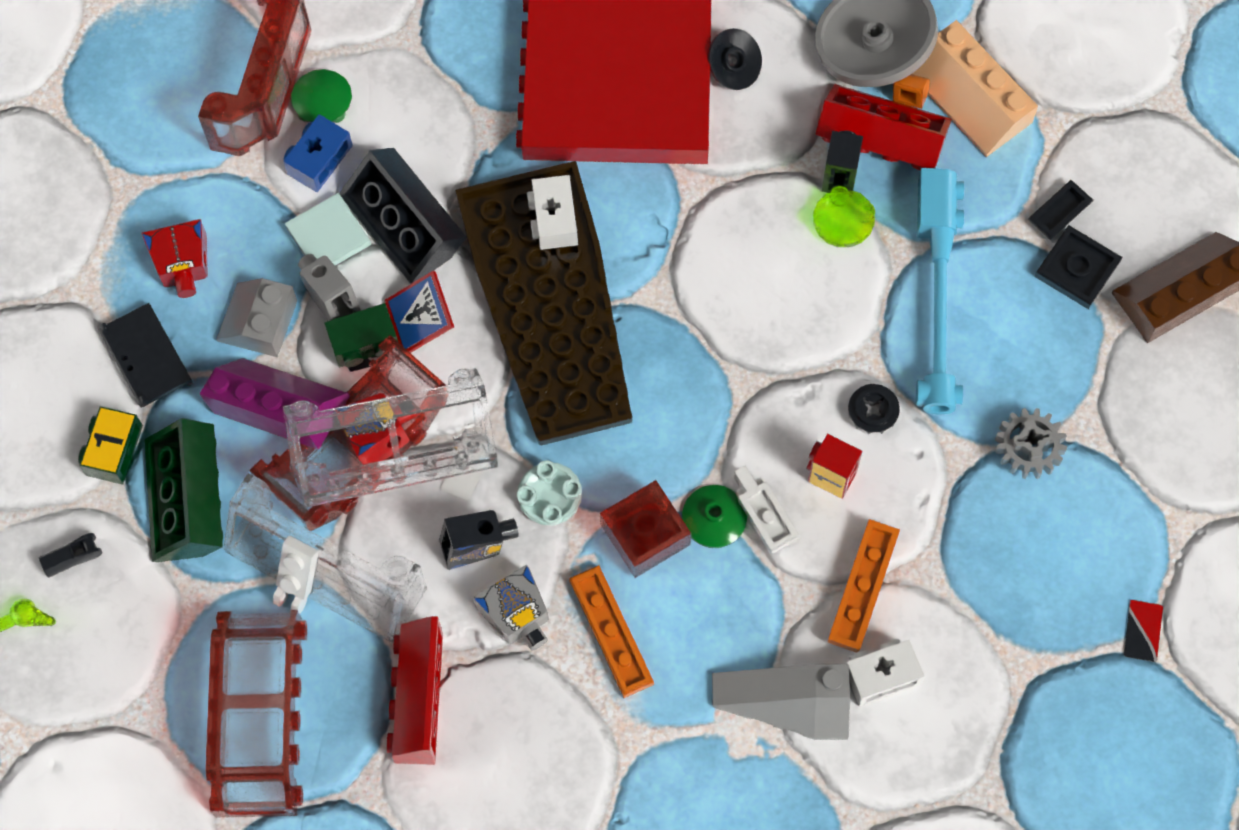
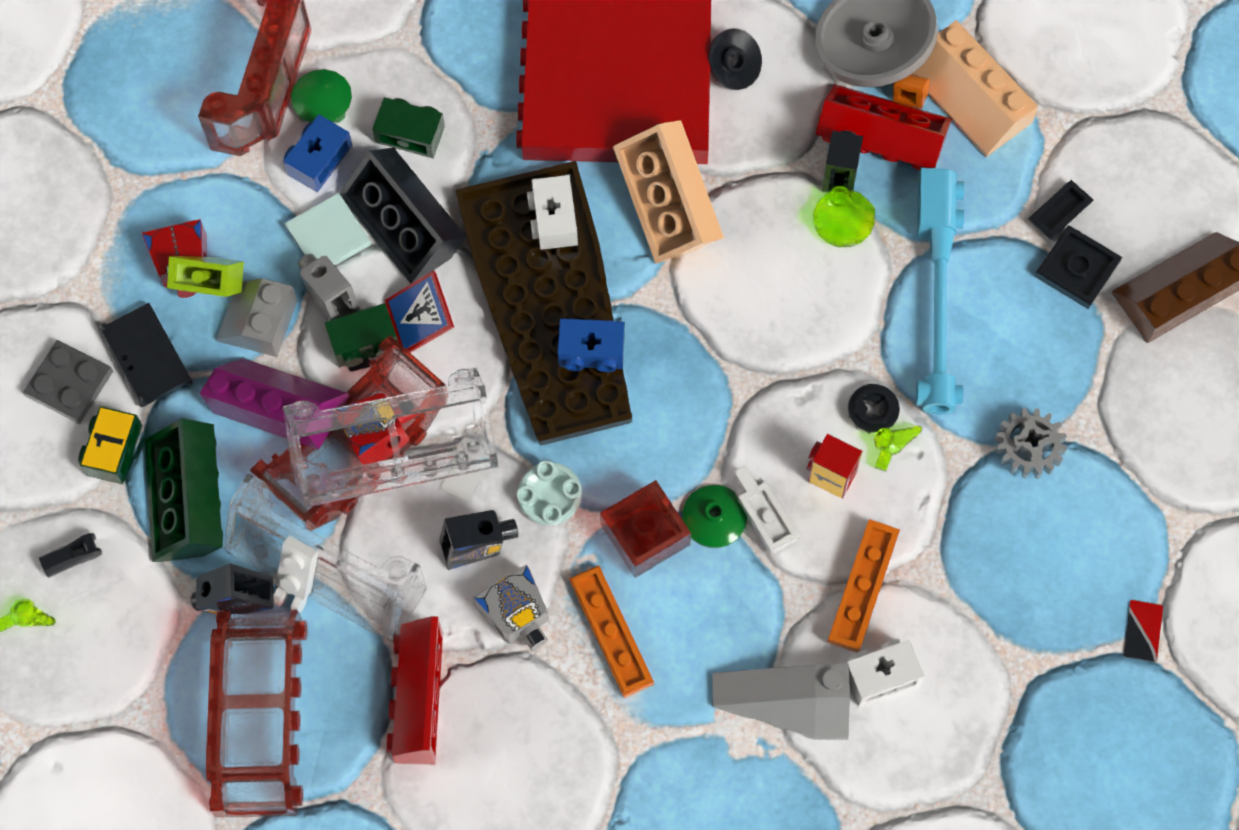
(68, 381): none -> dark grey plate
(205, 275): none -> lime slope
(221, 590): none -> black torso
(408, 127): none -> dark green brick
(577, 335): none -> blue brick
(668, 191): none -> light nougat slope
(892, 442): none -> clear neon green animal

